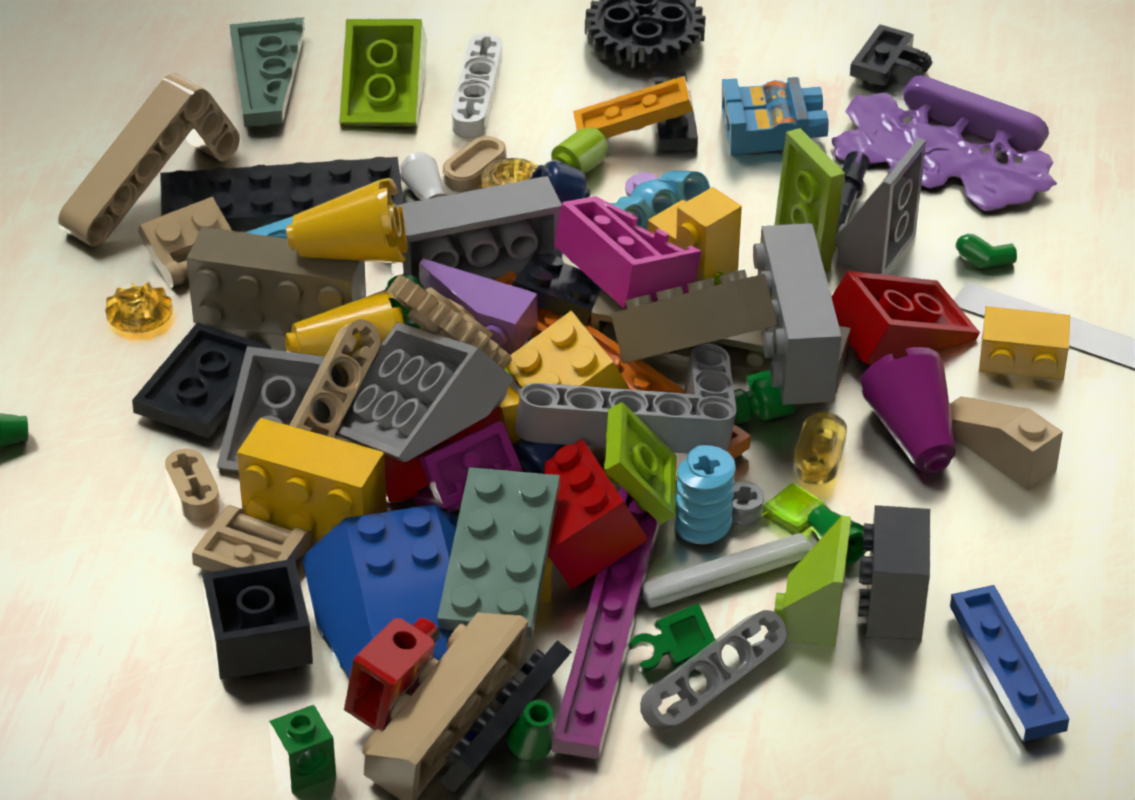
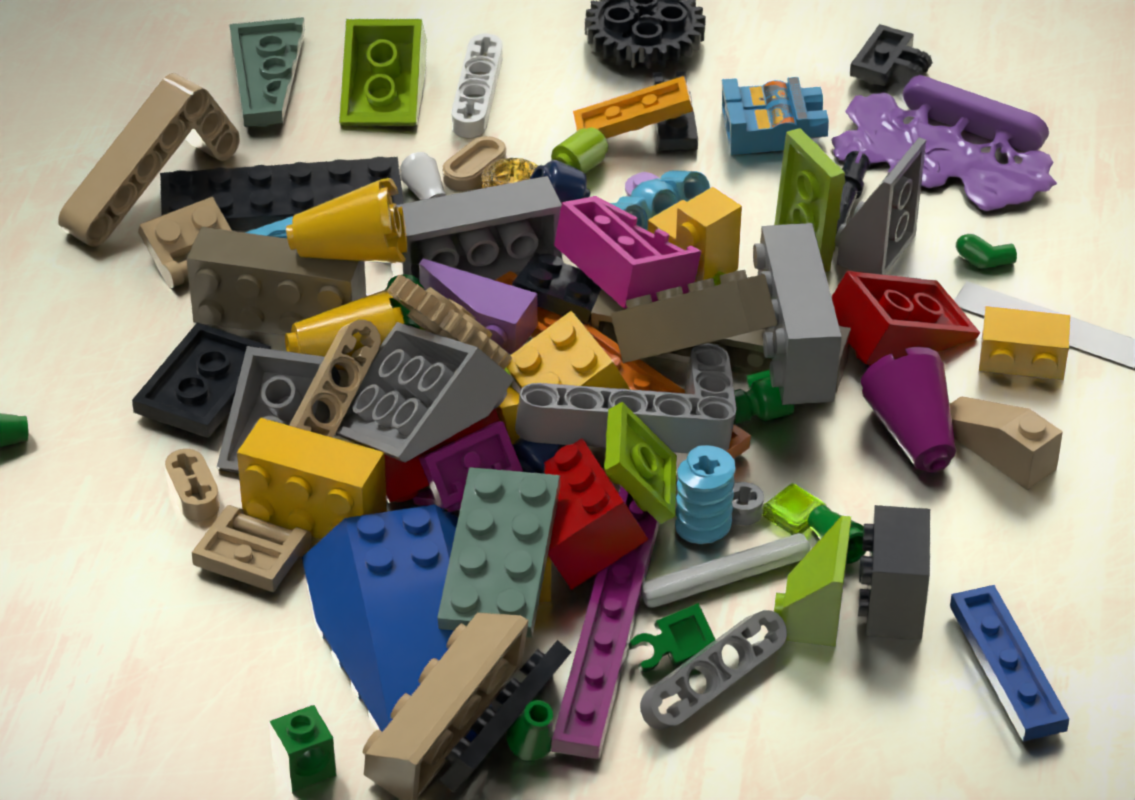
(145, 318): clear yellow gear -> none
(257, 618): black brick -> none
(389, 670): red torso -> none
(820, 448): clear yellow plate -> none

